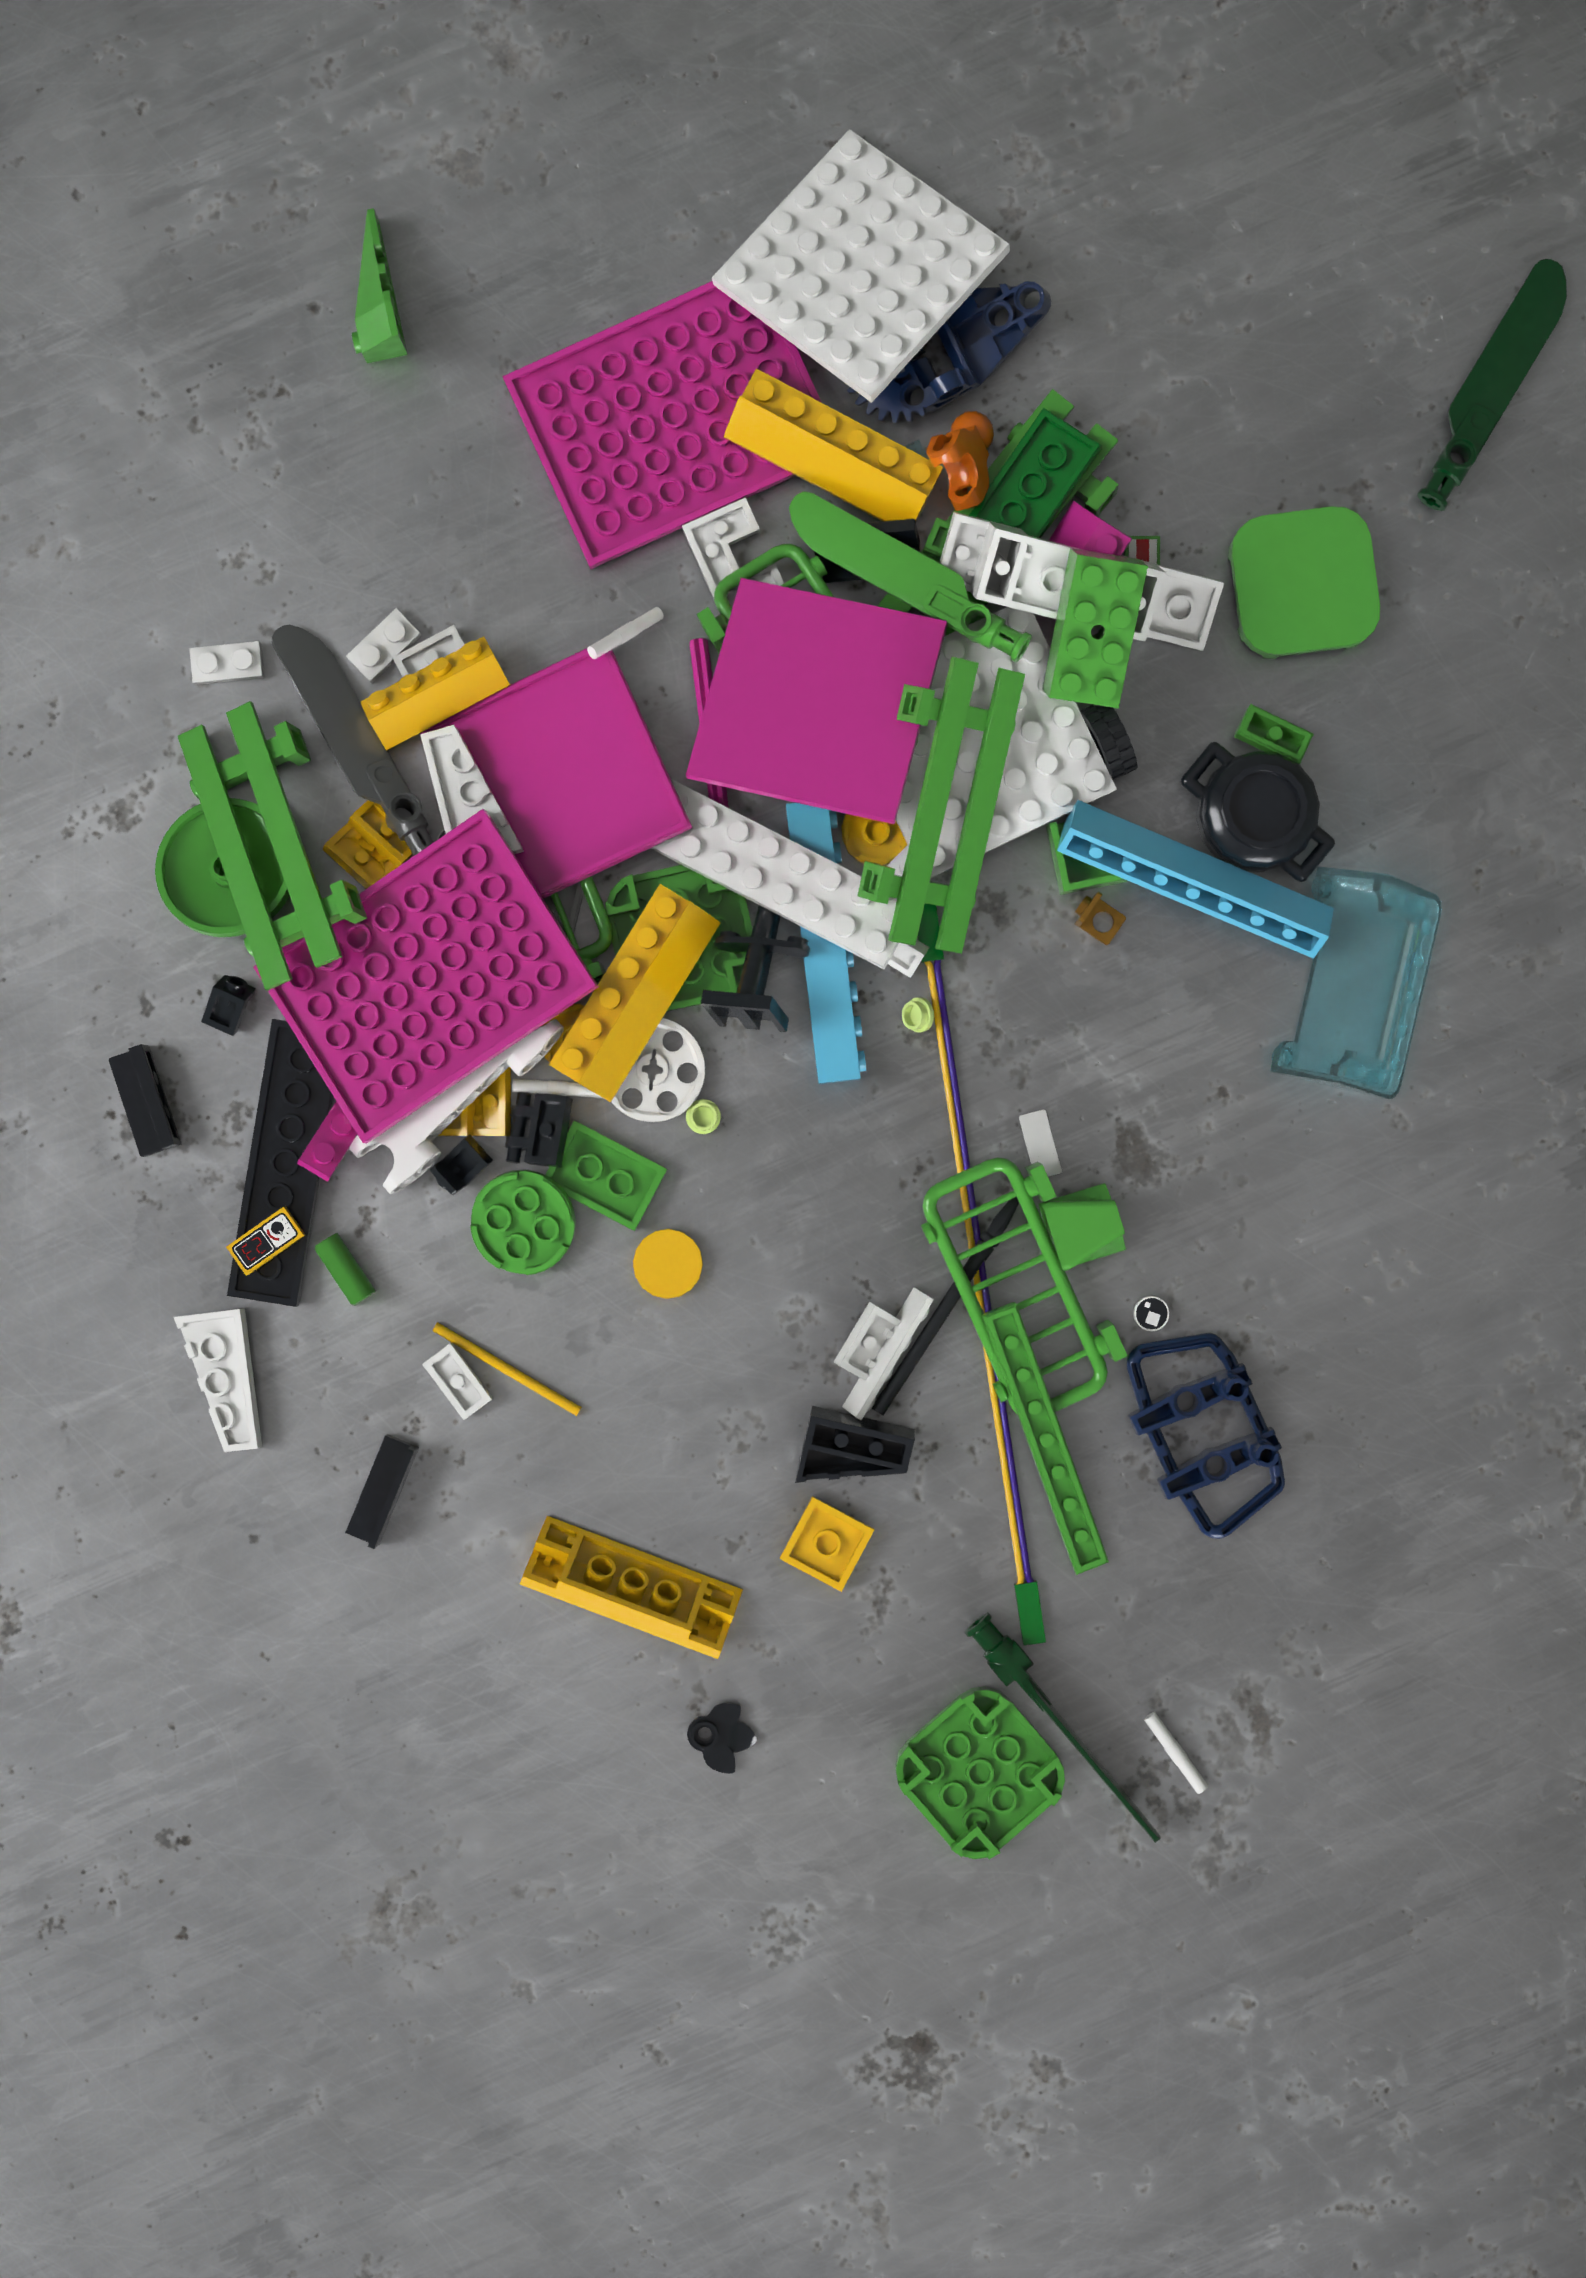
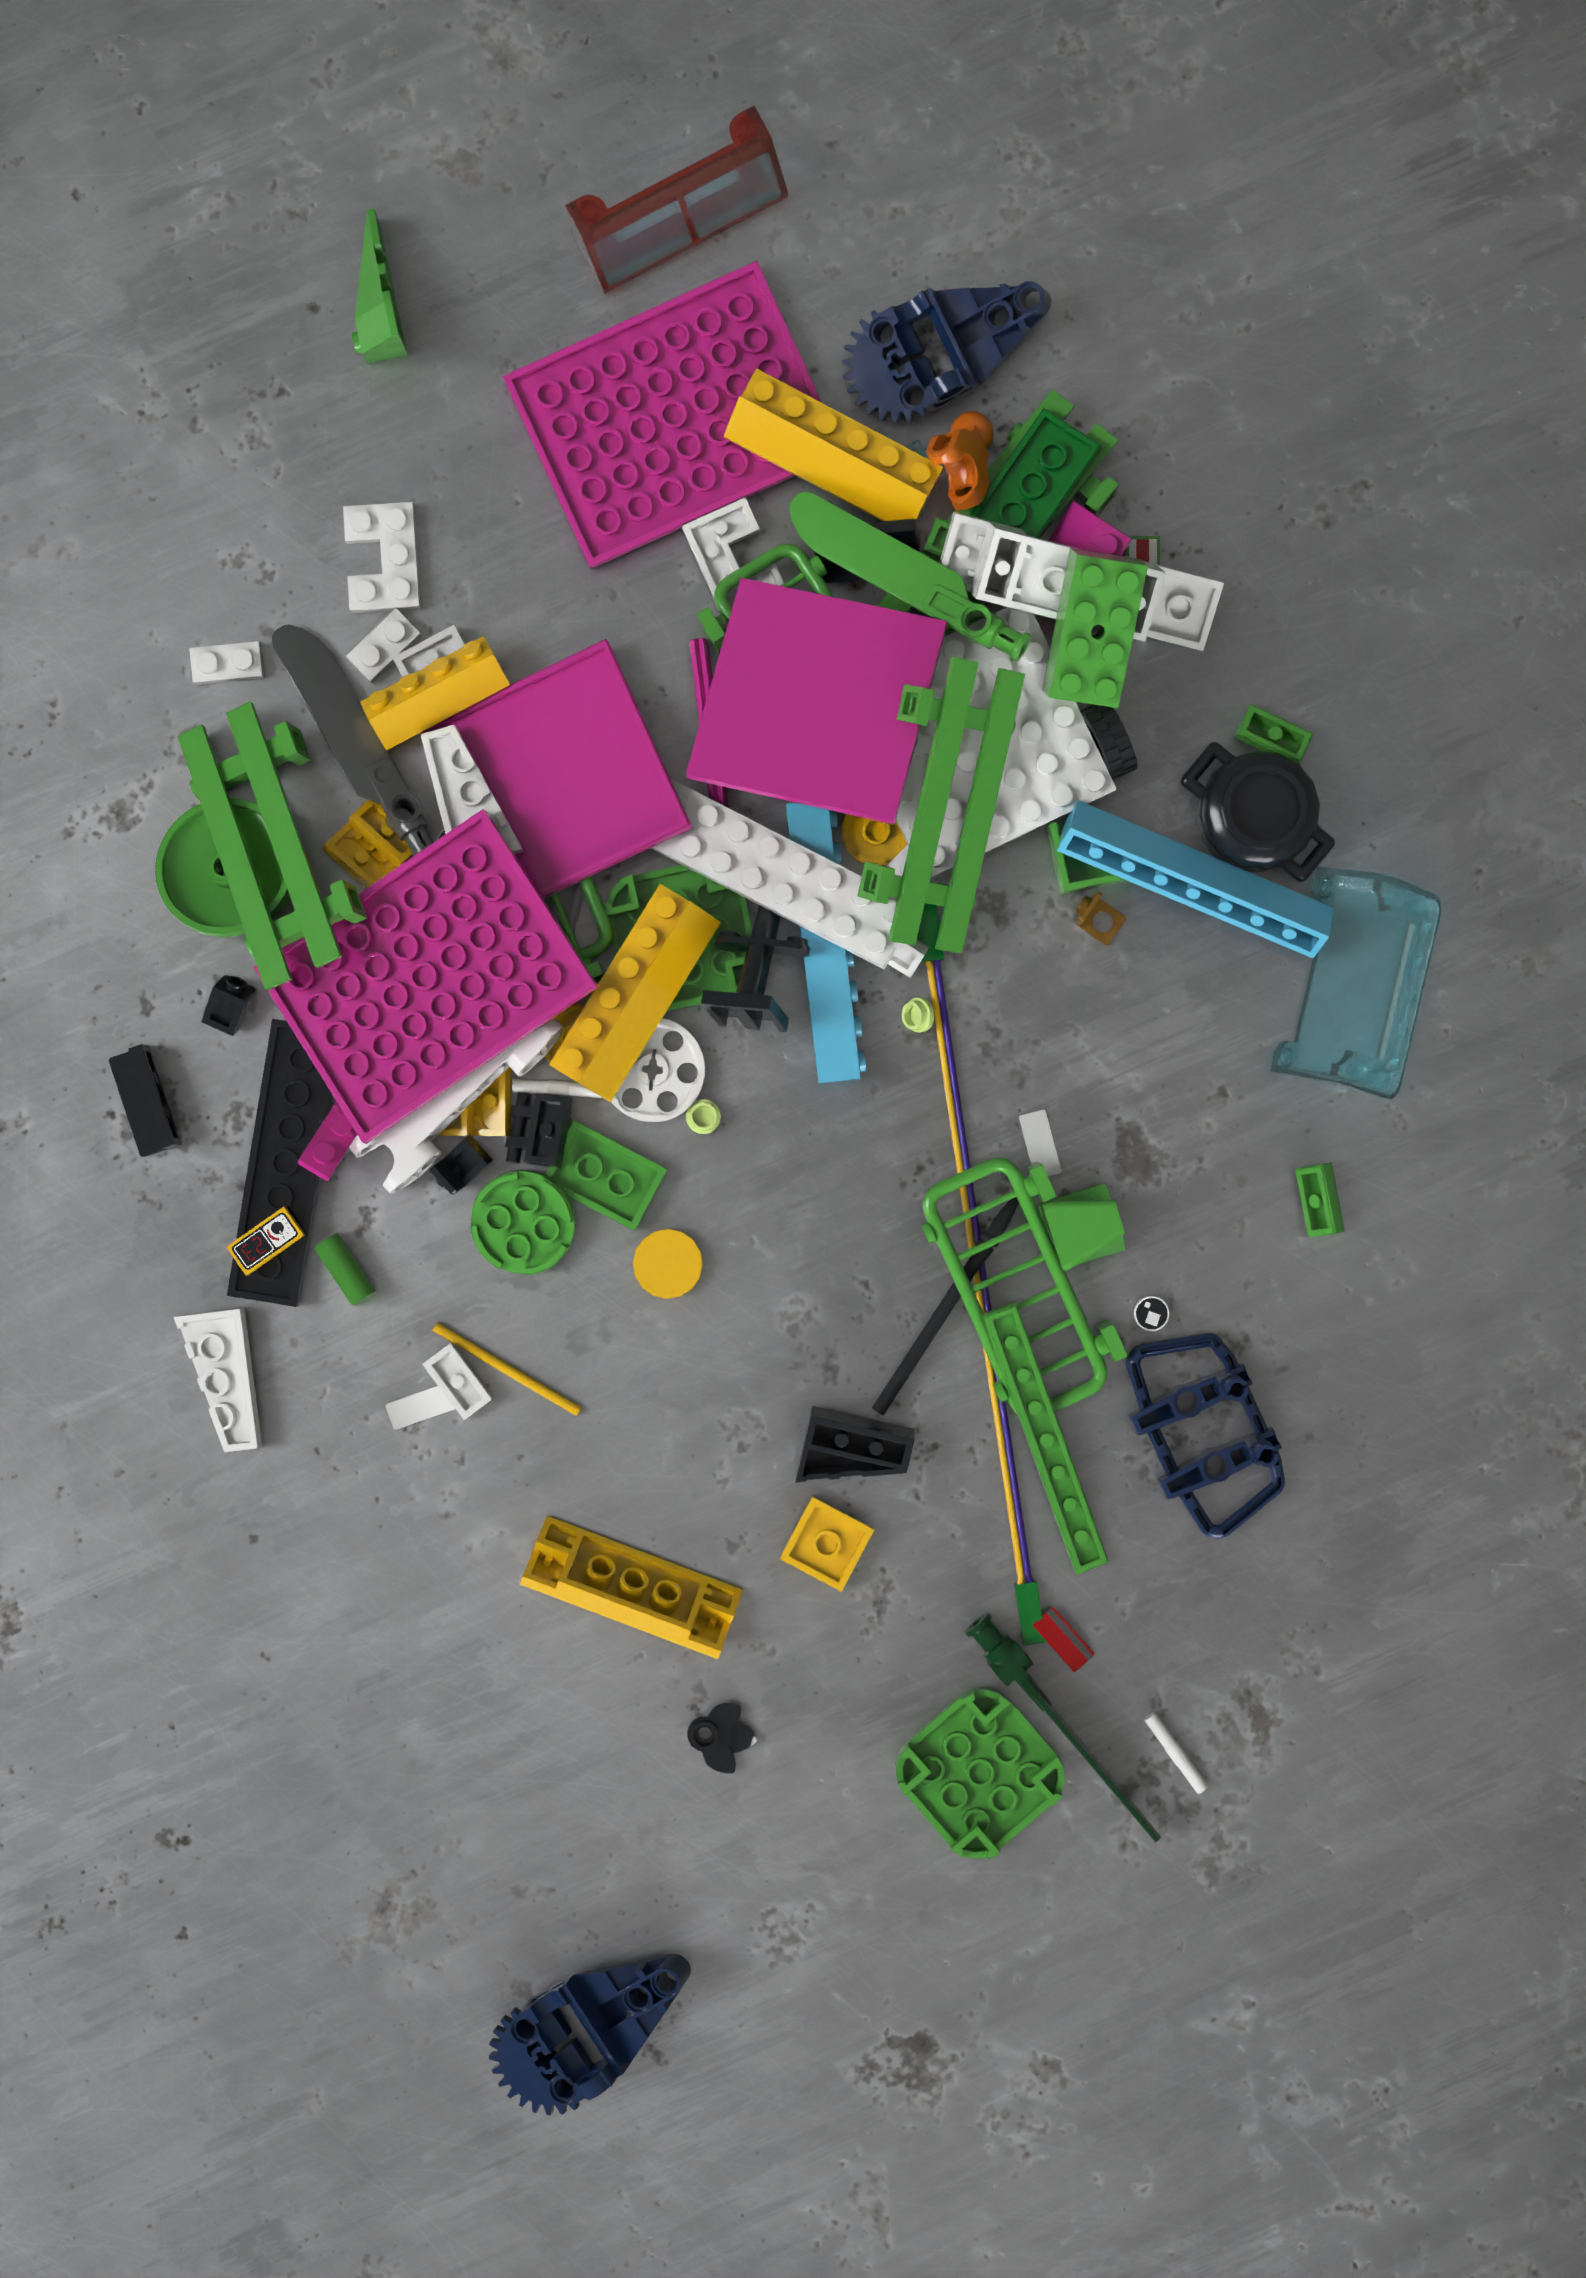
(382, 1490): black panel -> none
(396, 531): none -> white plate
(418, 1407): none -> white sticker
(611, 2012): none -> dark blue connector
(625, 633): white piece -> none
(680, 208): none -> windscreen
(861, 265): white plate -> none
(876, 1347): white bracket -> none
(1063, 1639): none -> red sticker
(1304, 581): bright green tile -> none
(1320, 1200): none -> bright green brick
(1498, 376): dark green piece -> none

